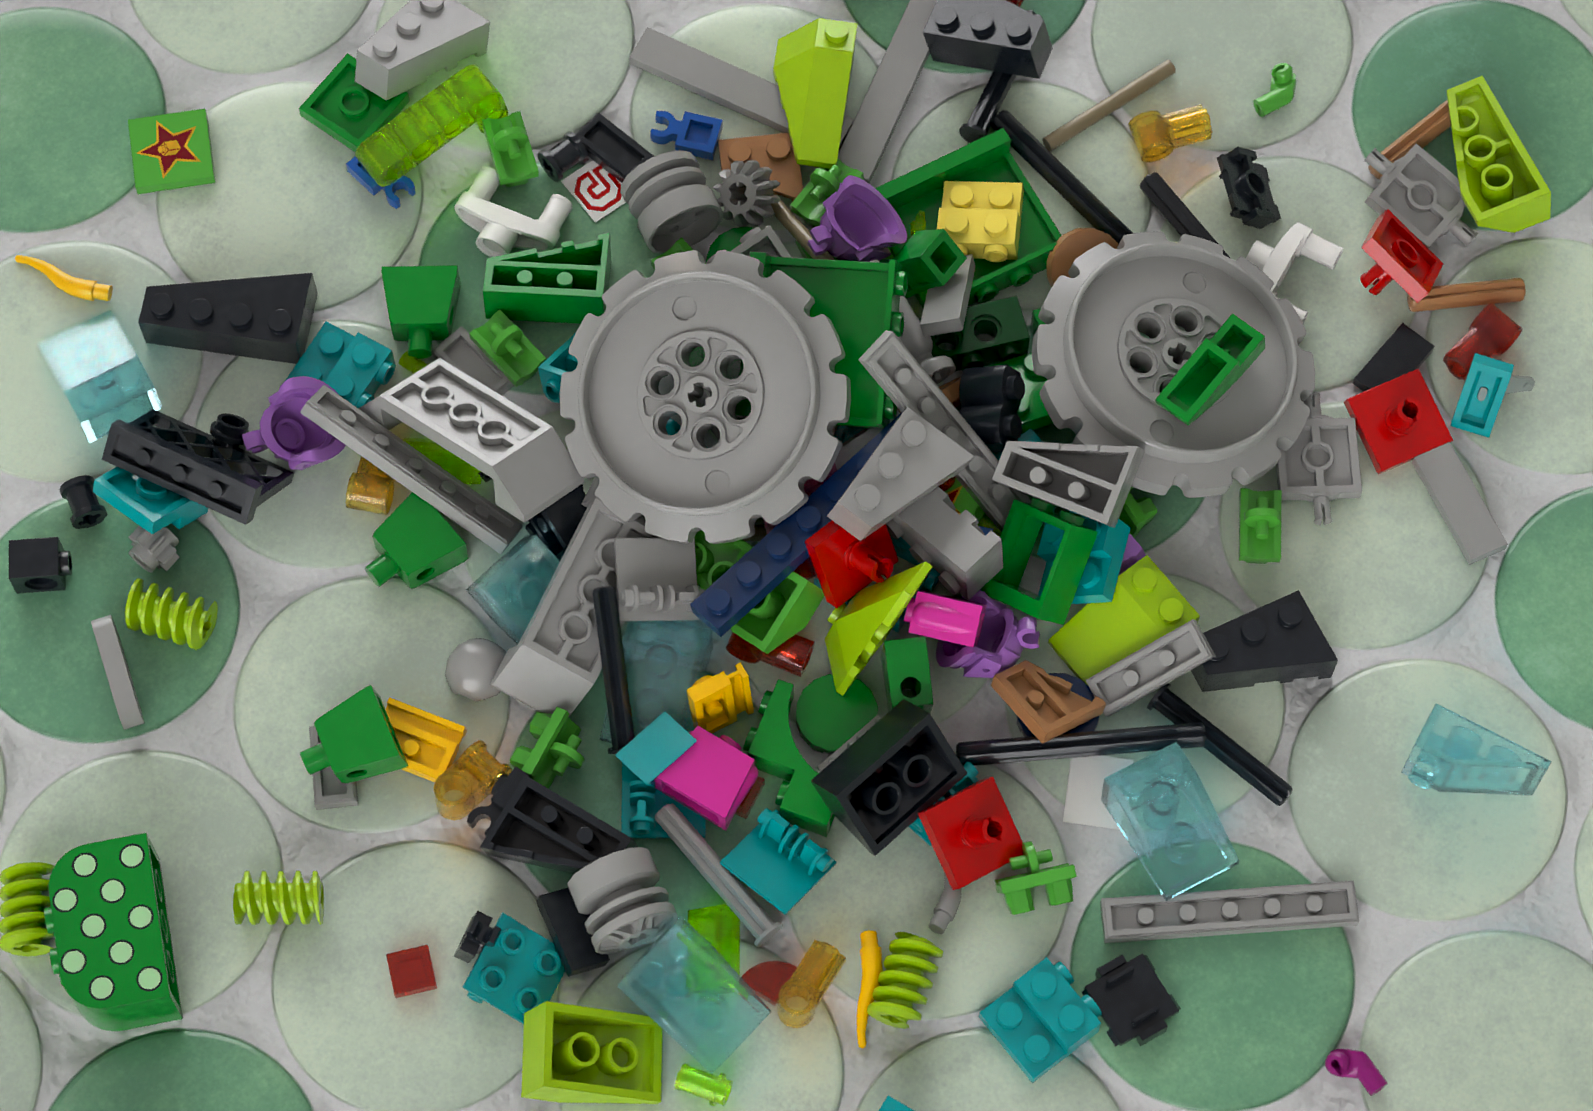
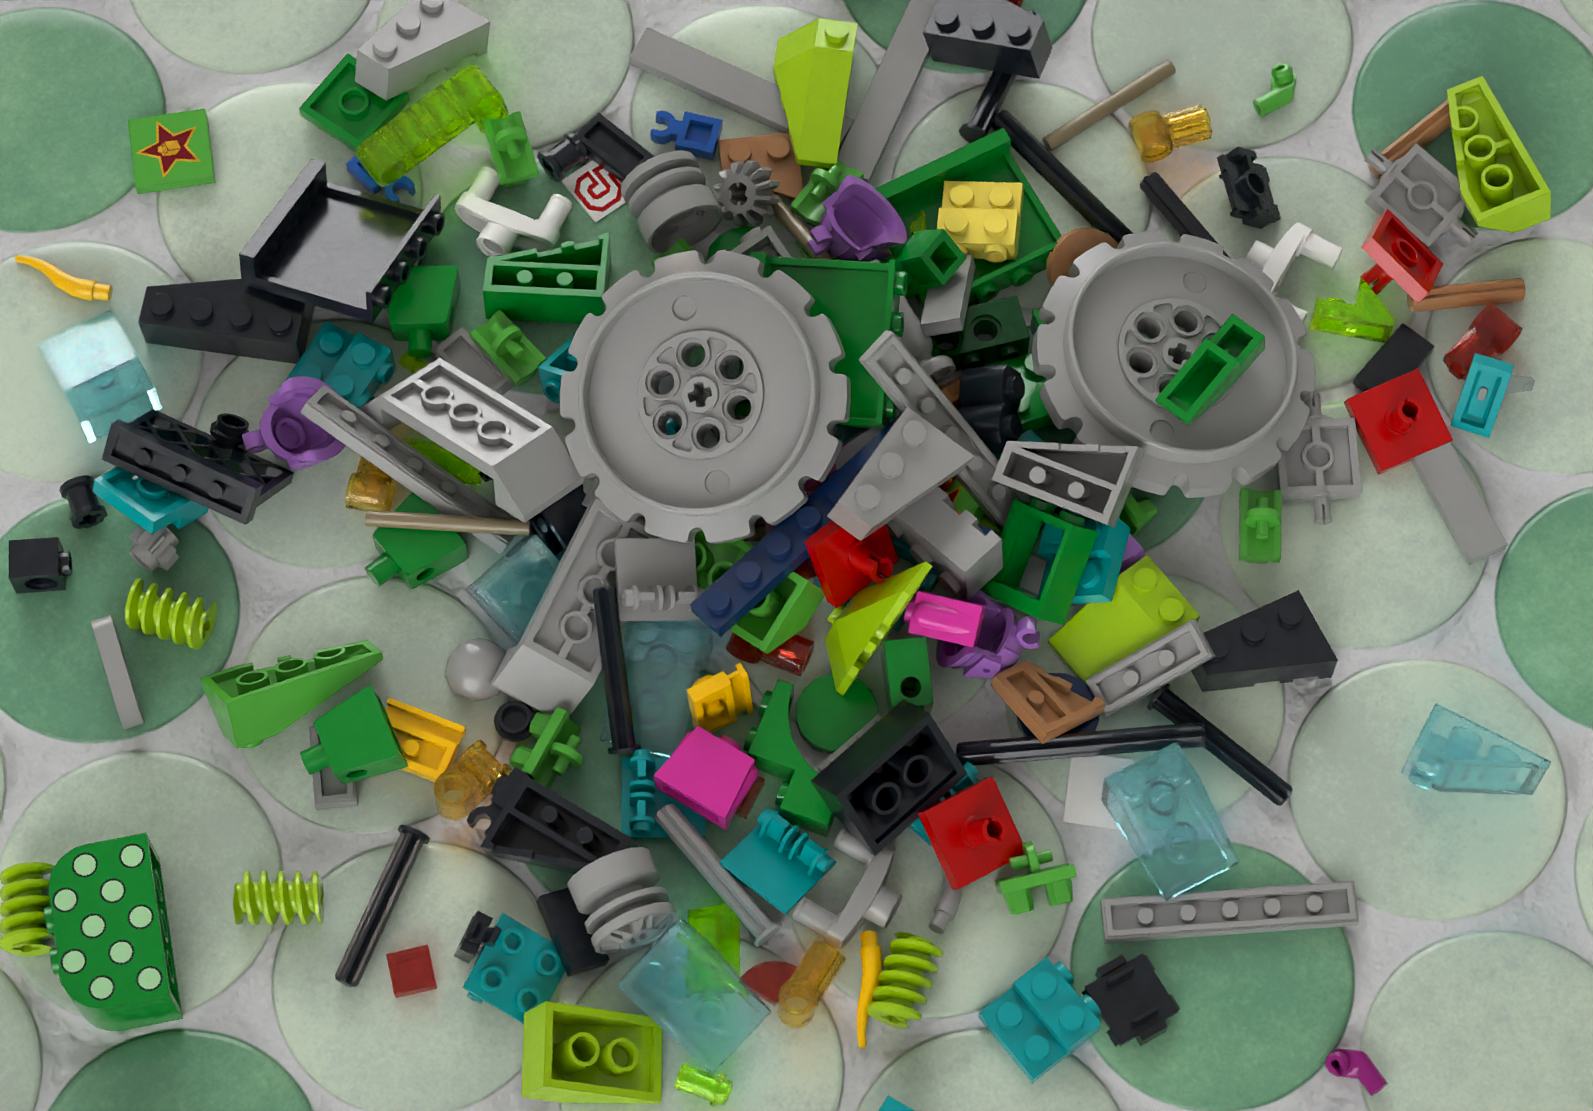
(267, 700): none -> bright green wedge
(338, 245): none -> panel
(380, 905): none -> black axle
(447, 522): none -> dark tan bar
(513, 721): none -> black plate
(656, 748): teal sticker -> none
(868, 901): none -> light grey connector
(1363, 319): none -> clear neon green slope

